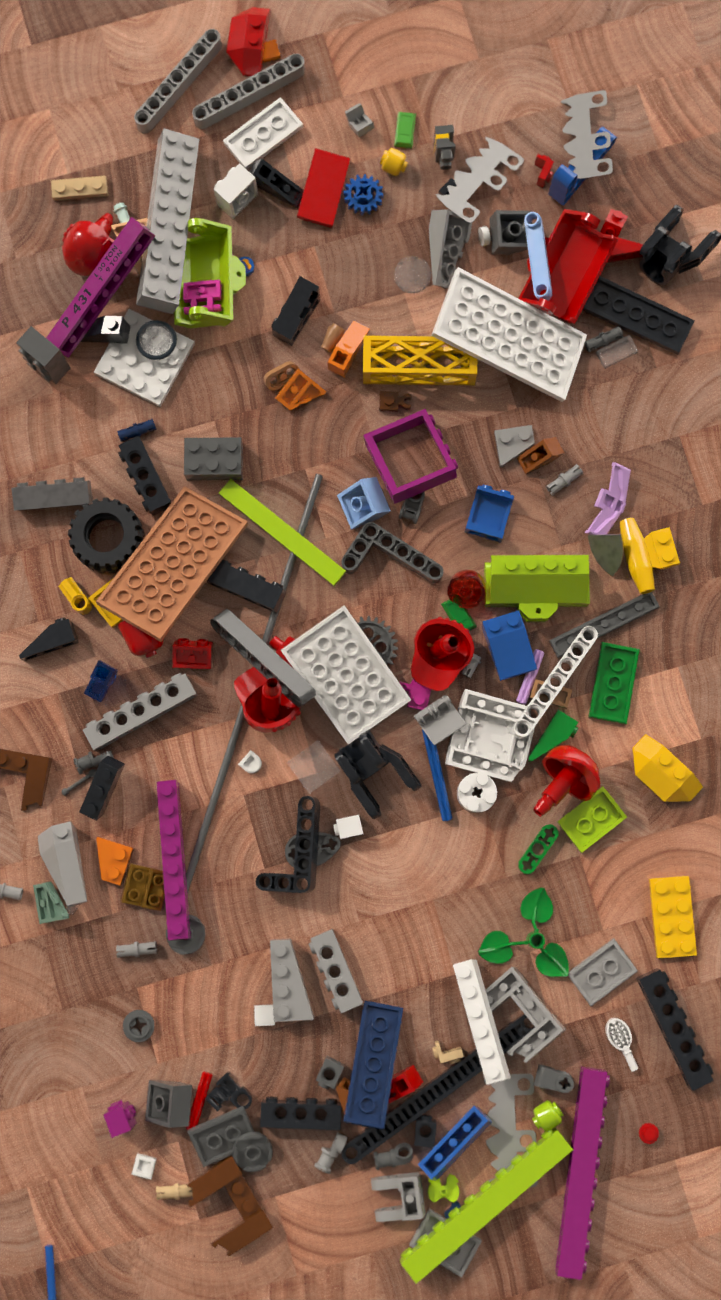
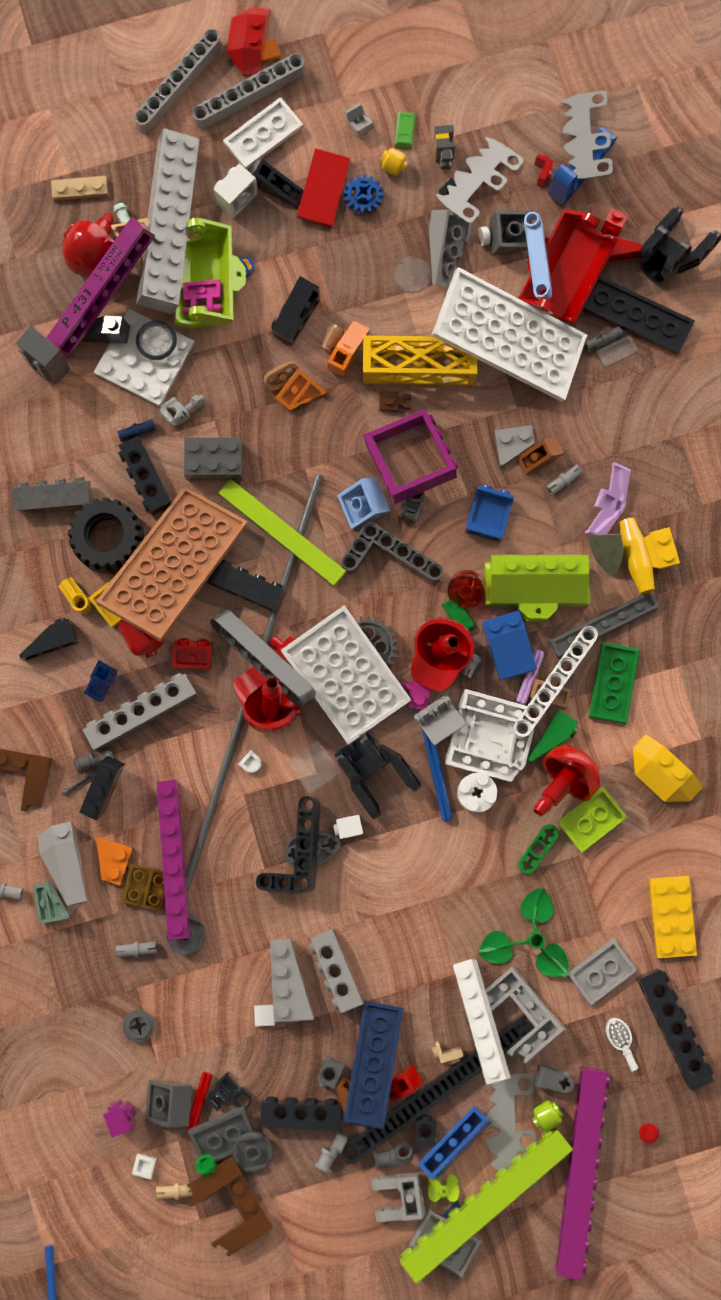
(182, 412): none -> light grey piece
(205, 1165): none -> green tile

